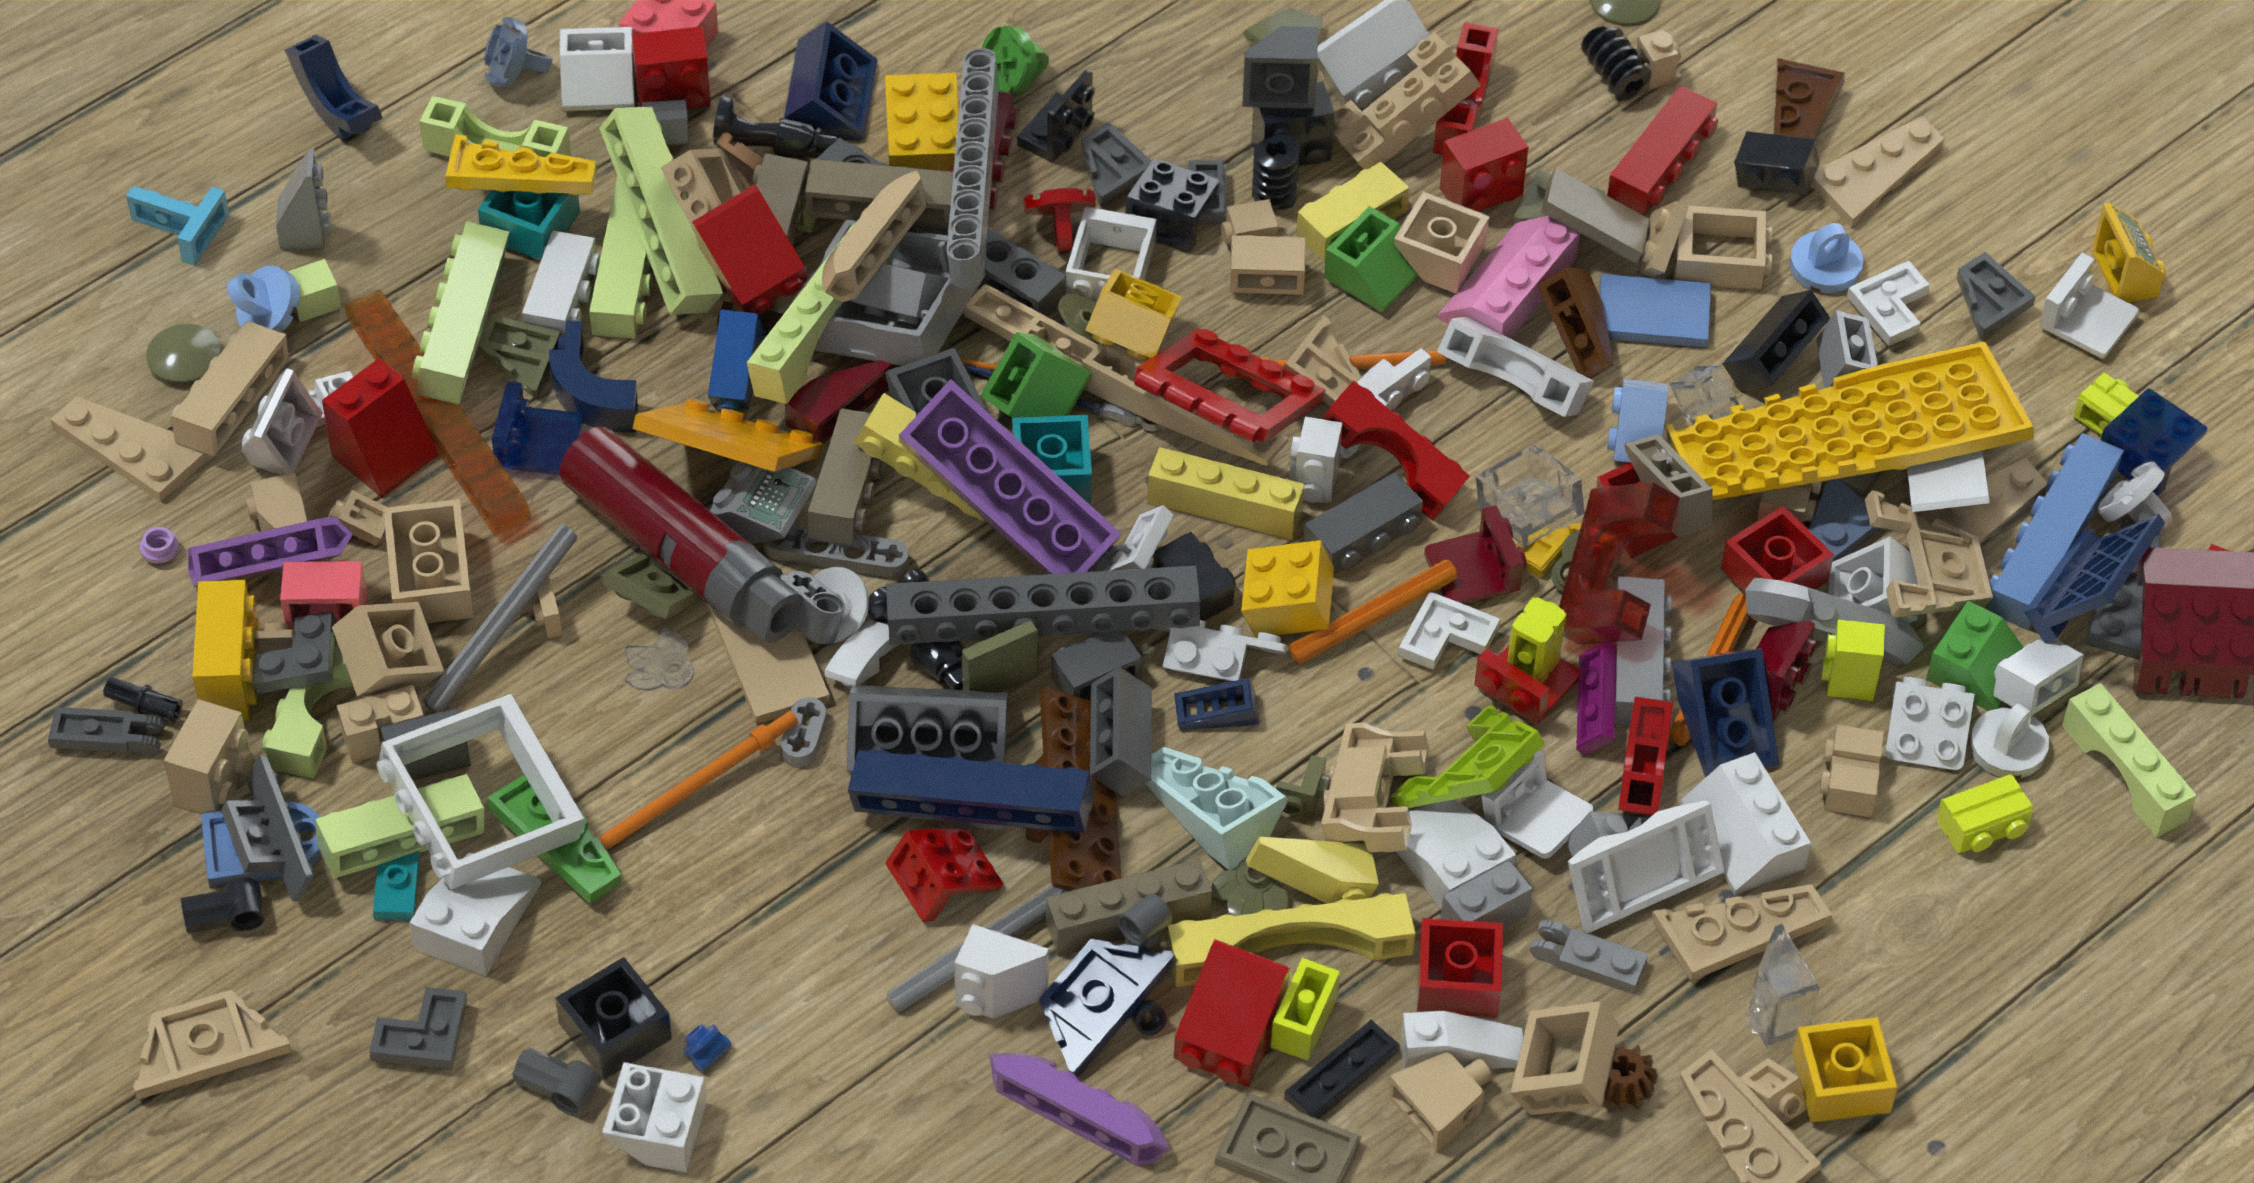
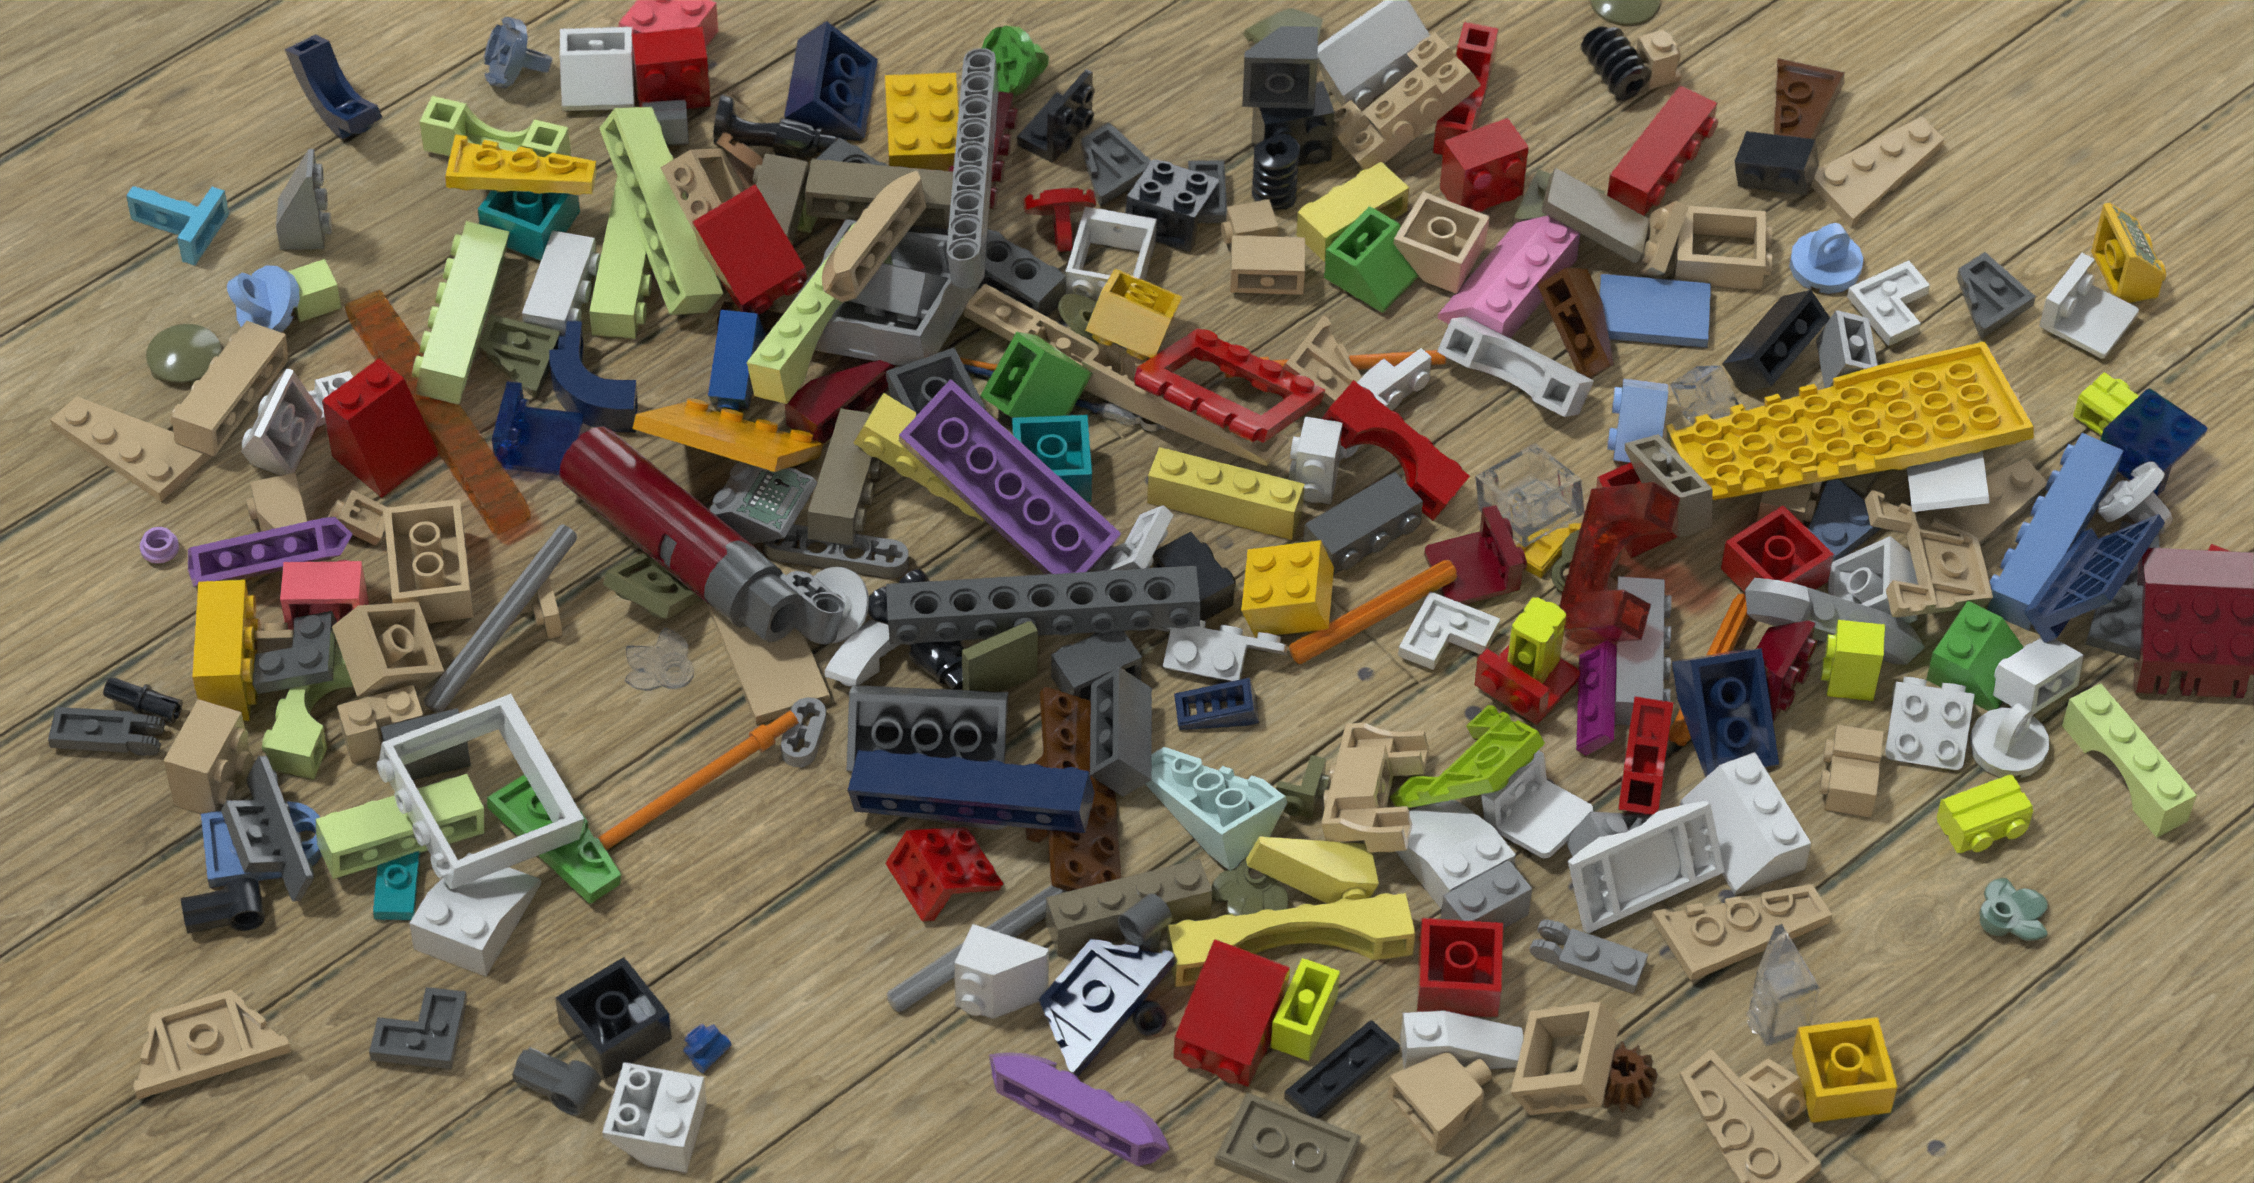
(2013, 911): none -> sand green plate

